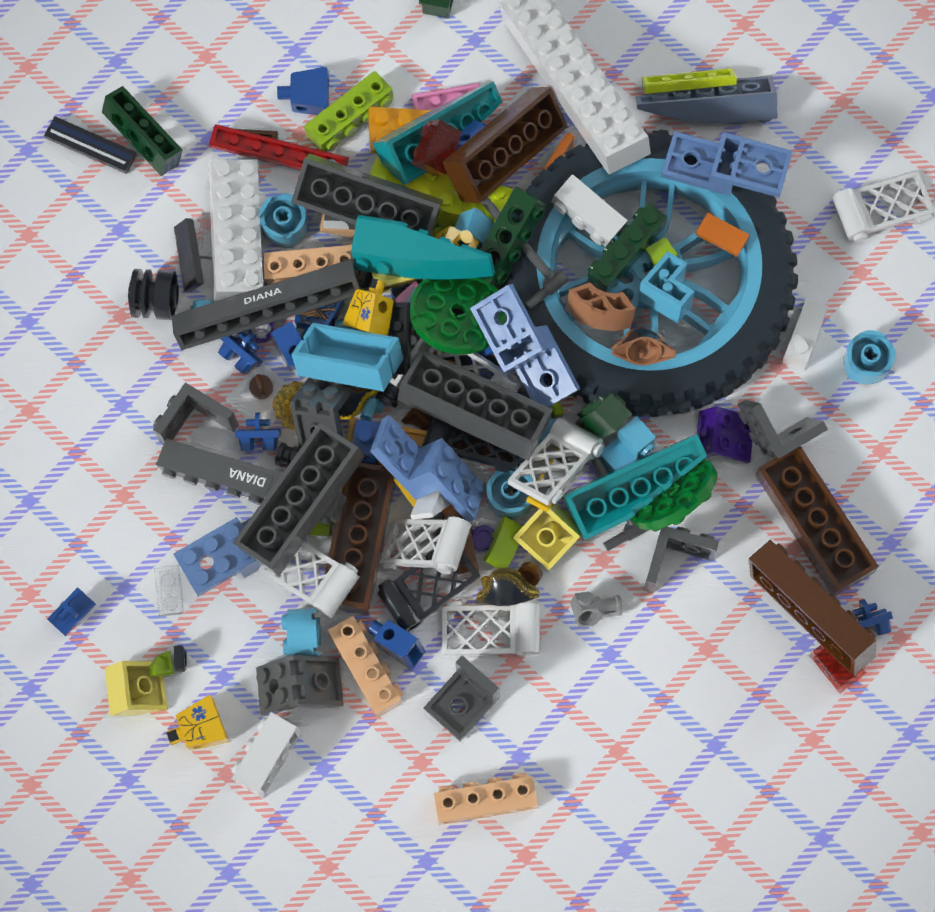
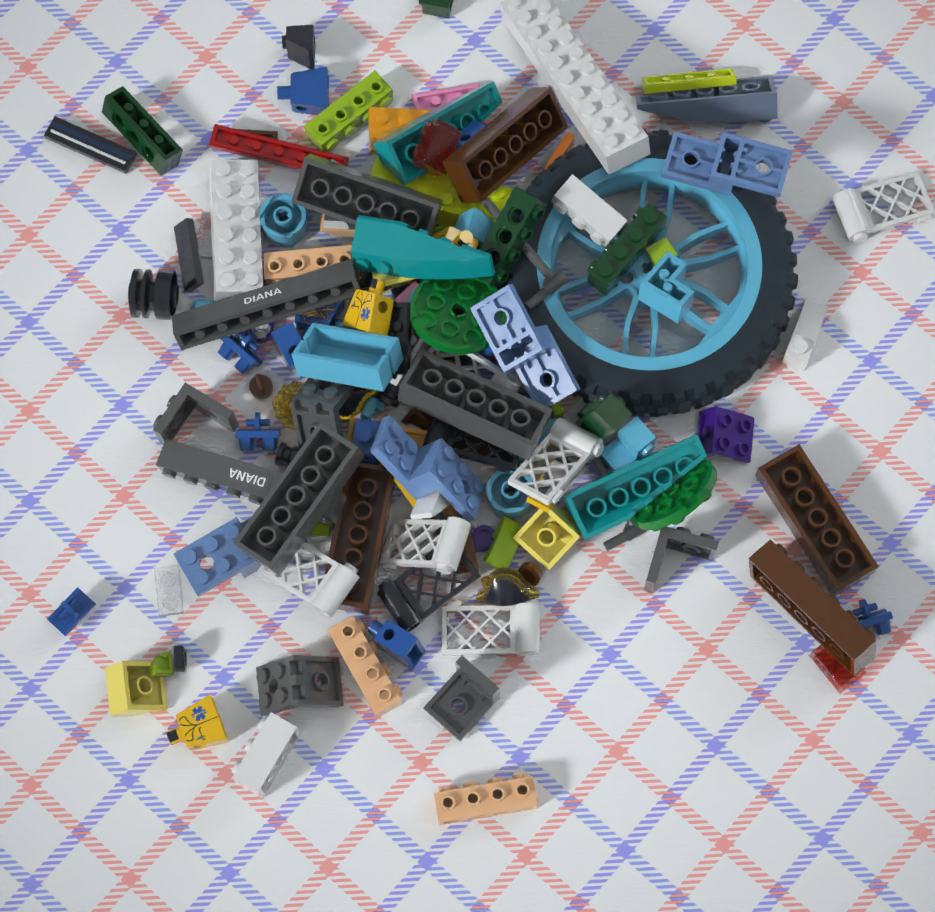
(300, 44): none -> black slope
(302, 632): medium azure brick -> none
(590, 608): light grey connector -> none
(600, 308): nougat brick -> none
(643, 347): nougat hat -> none
(722, 234): orange tile -> none
(769, 441): dark grey bracket -> none
(881, 357): medium azure brick -> none

